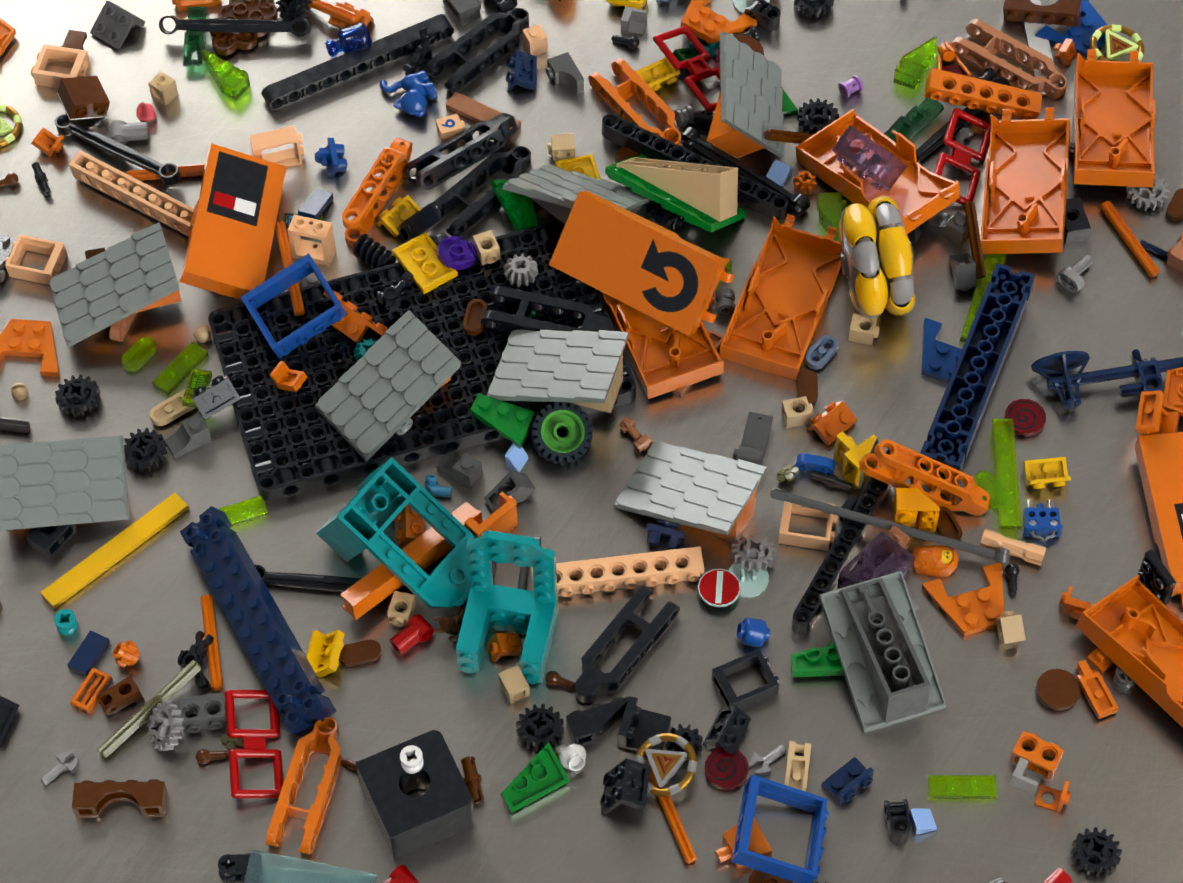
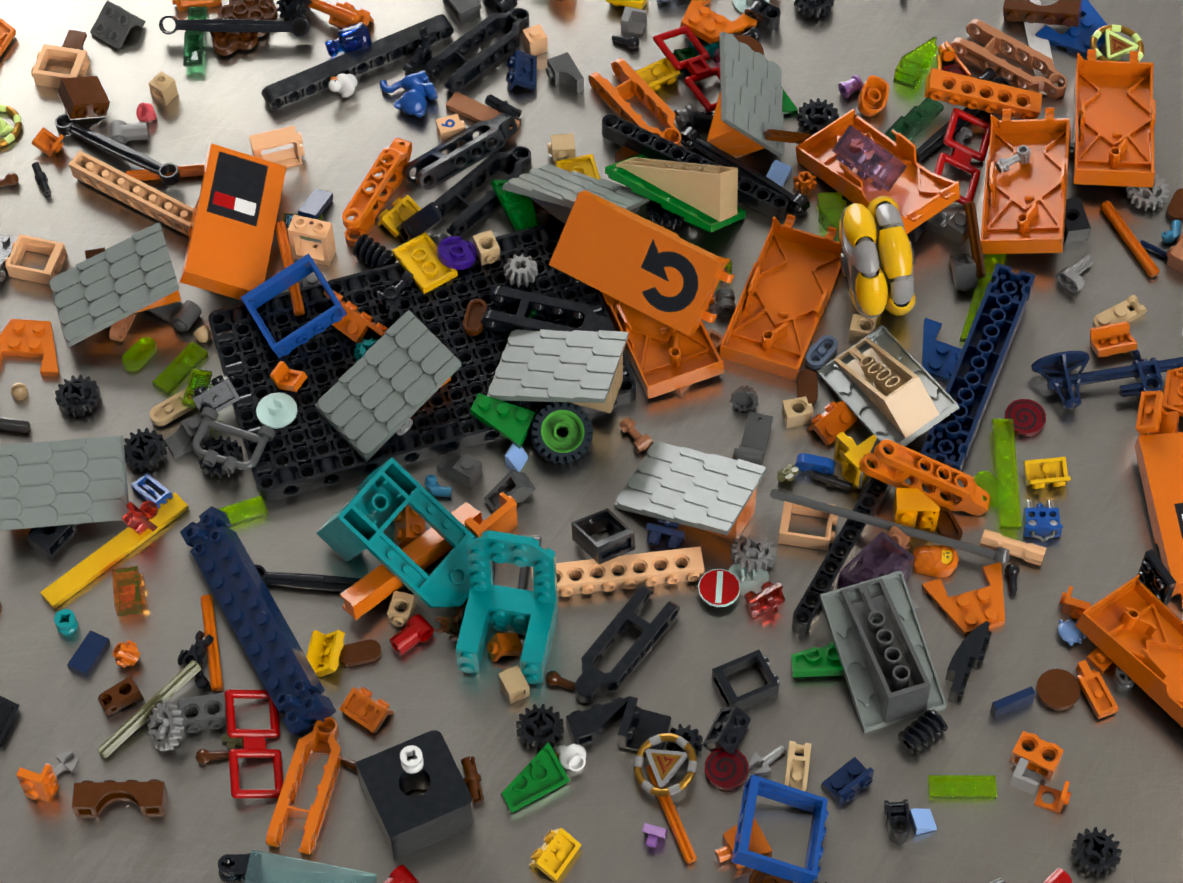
(38, 785): none -> orange bracket
(93, 701): orange tile -> none
(128, 591): none -> clear orange brick
(139, 518): none -> clear red hips
(159, 498): none -> blue tile
(178, 314): none -> dark grey door
(222, 447): none -> black gear
(228, 78): clear neon green slope -> none
(229, 463): none -> dark grey bar
(276, 410): none -> light aqua piece
(329, 157): blue hips -> none
(343, 84): none -> white animal
(366, 709): none -> orange bracket
(502, 106): none -> black axle
(555, 853): none -> yellow bracket
(608, 548): none -> black window
(625, 785): black bracket -> none
(654, 834): none -> medium lavender tile
(744, 399): none -> dark grey piece
(753, 632): blue head -> none
(765, 600): none -> clear red hips
(849, 504): black tile -> none
(873, 96): none -> orange piece
(887, 388): none -> piece
(921, 730): none -> black piece
(966, 658): none -> black slope
(1010, 627): tan brick -> none
(1012, 702): none -> dark blue tile
(1022, 156): none -> light grey bar
(1065, 51): orange tile -> none
(1069, 632): none -> medium blue piece
(1112, 339): none -> orange bracket
(1120, 312): none -> tan plate
(1174, 234): none -> dark azure arm

